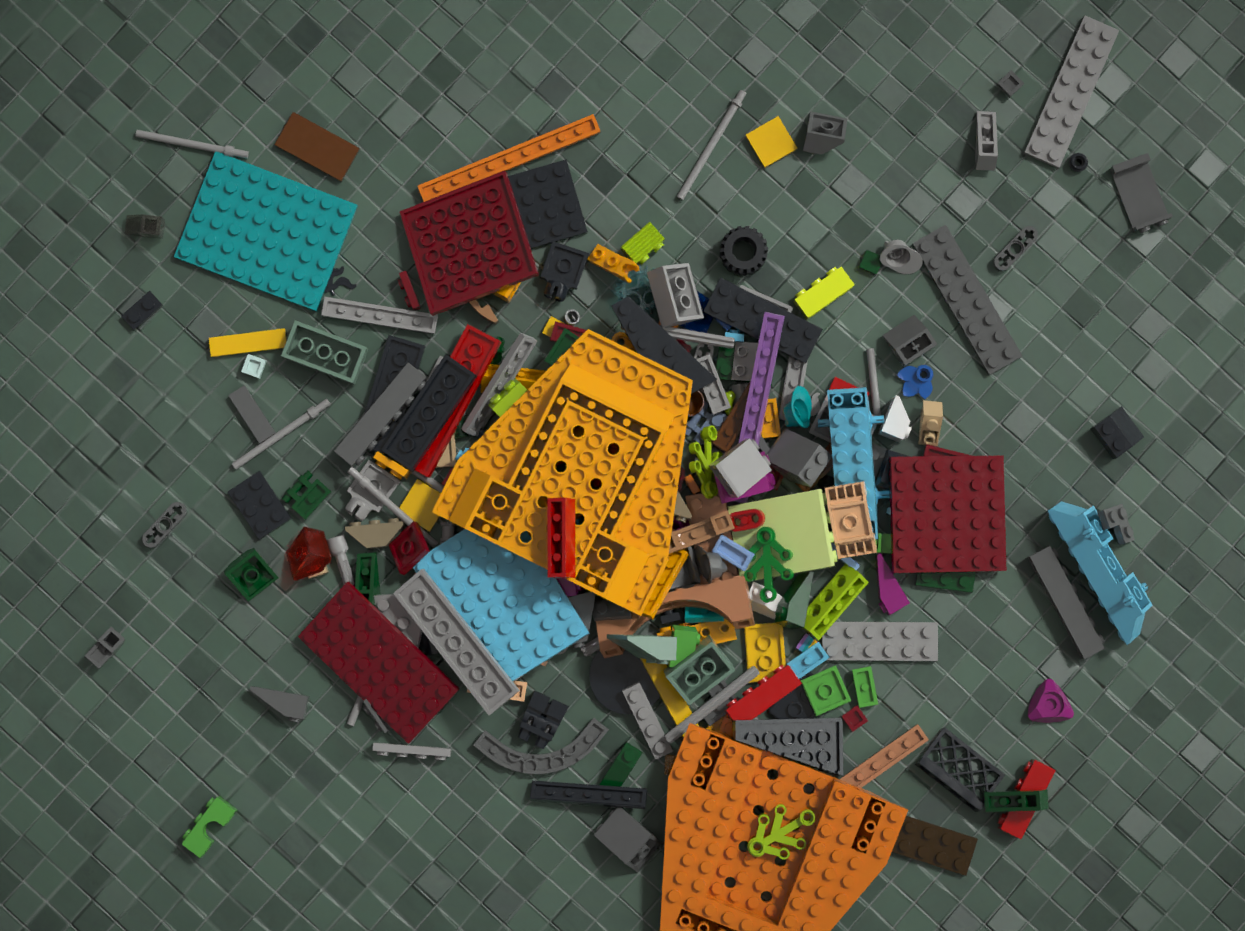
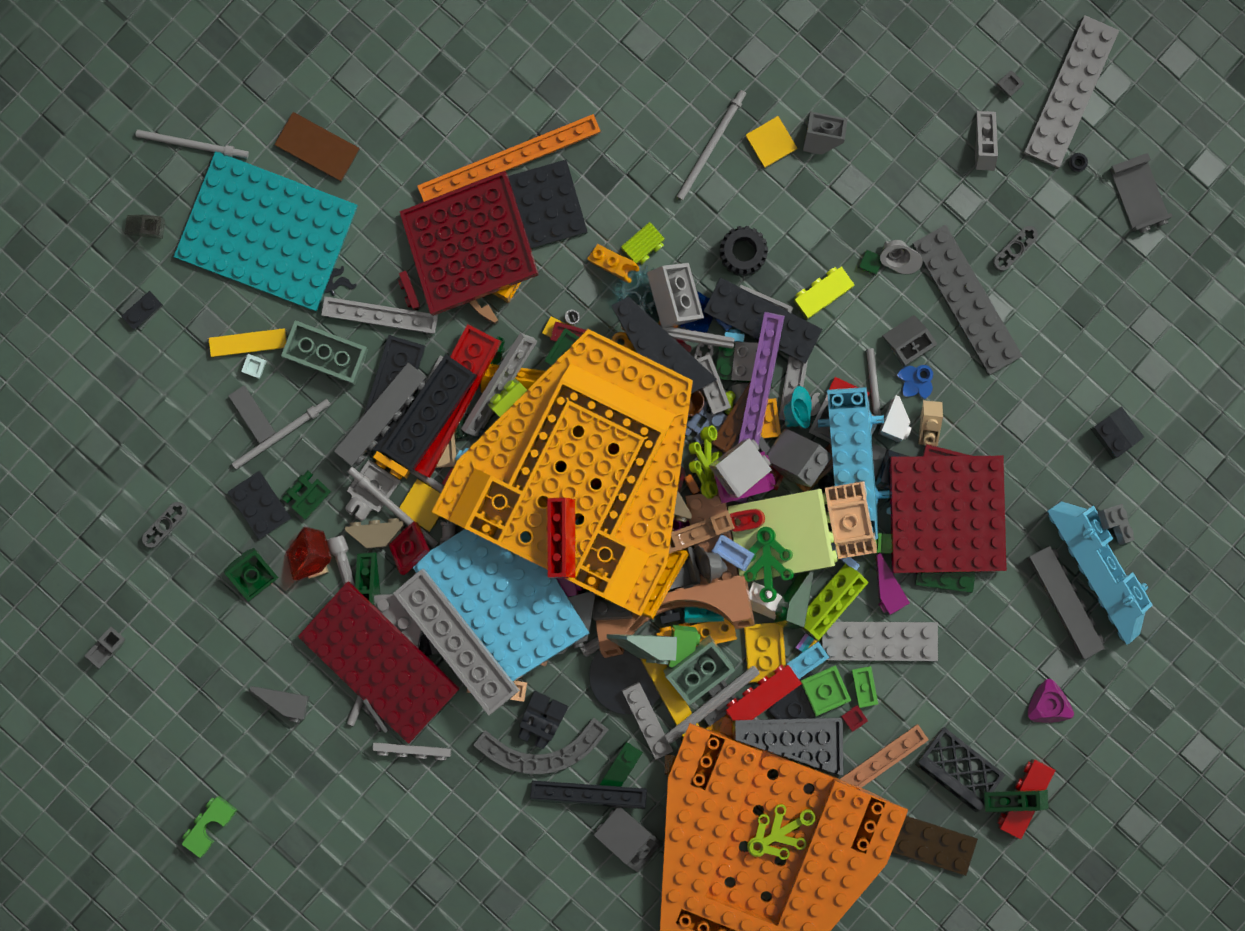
(563, 270): black plate -> none

